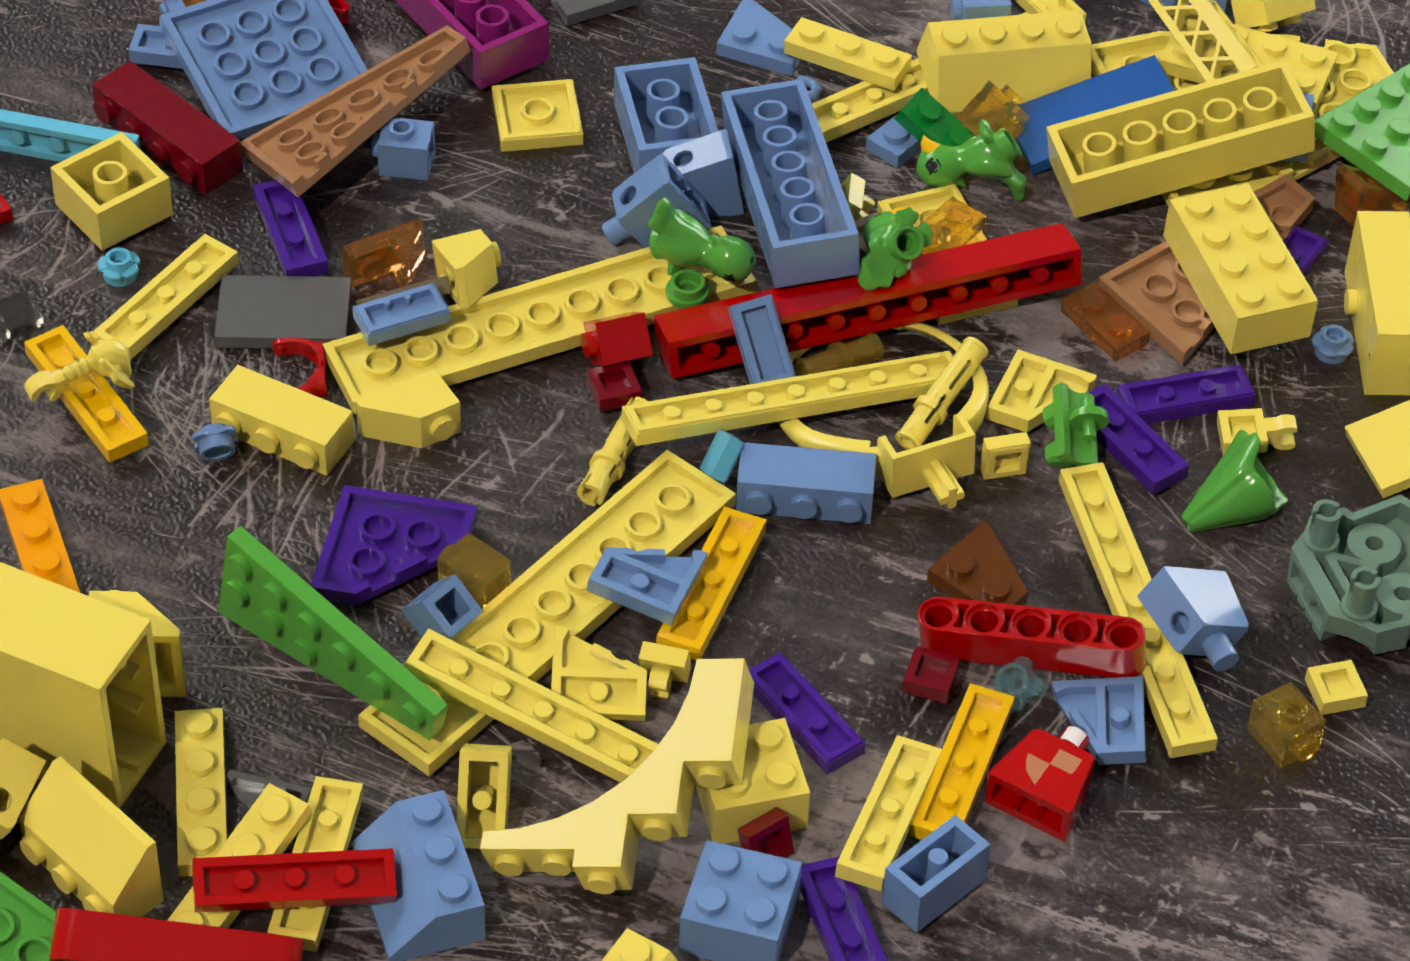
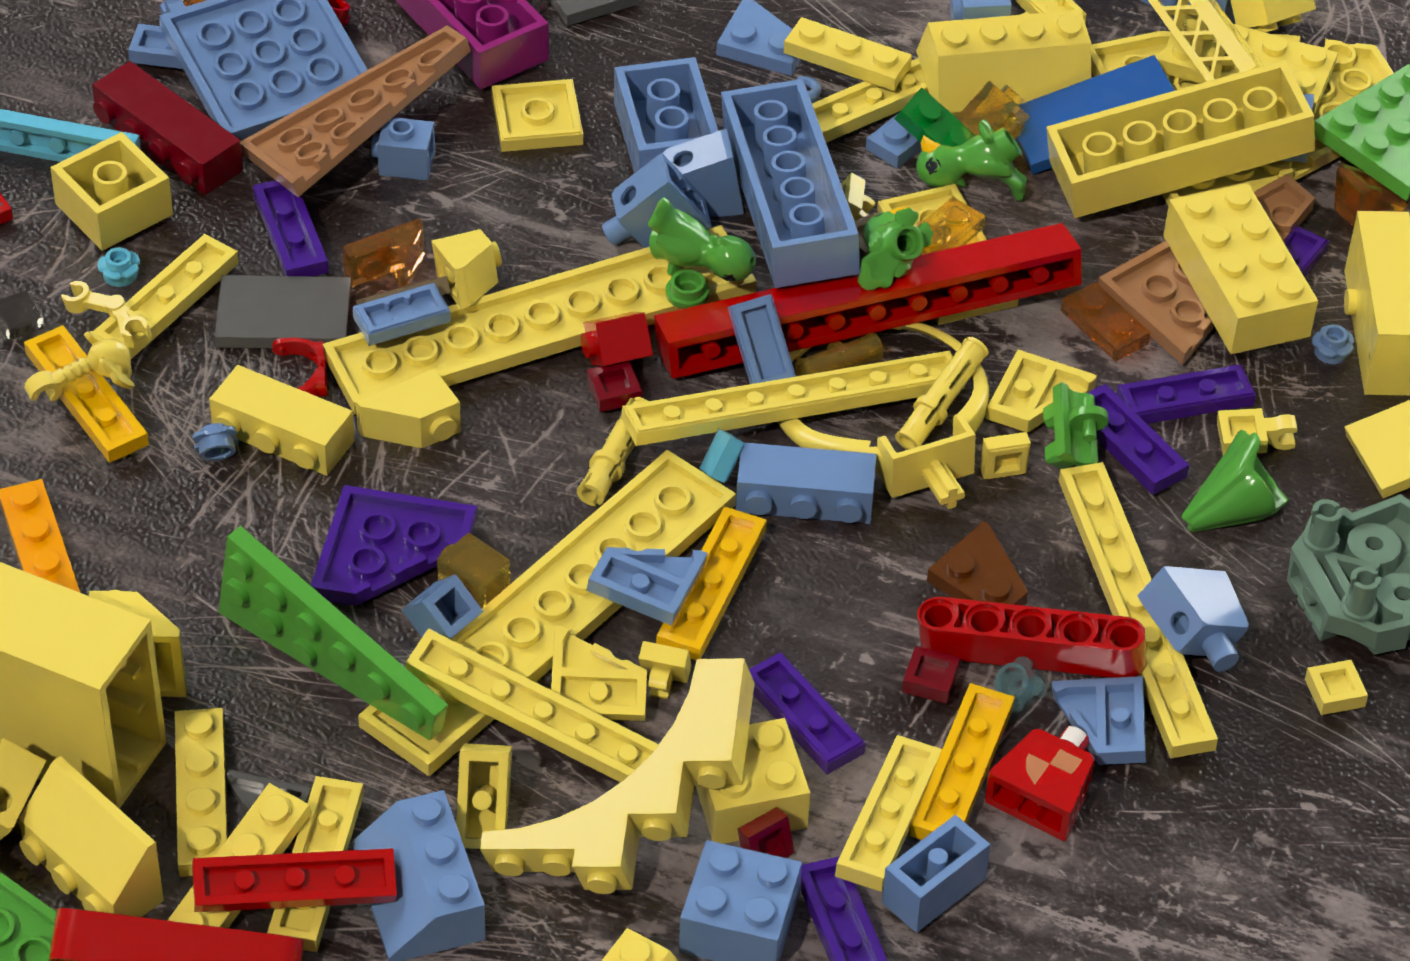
(114, 305): none -> light yellow piece
(1286, 725): clear yellow brick -> none

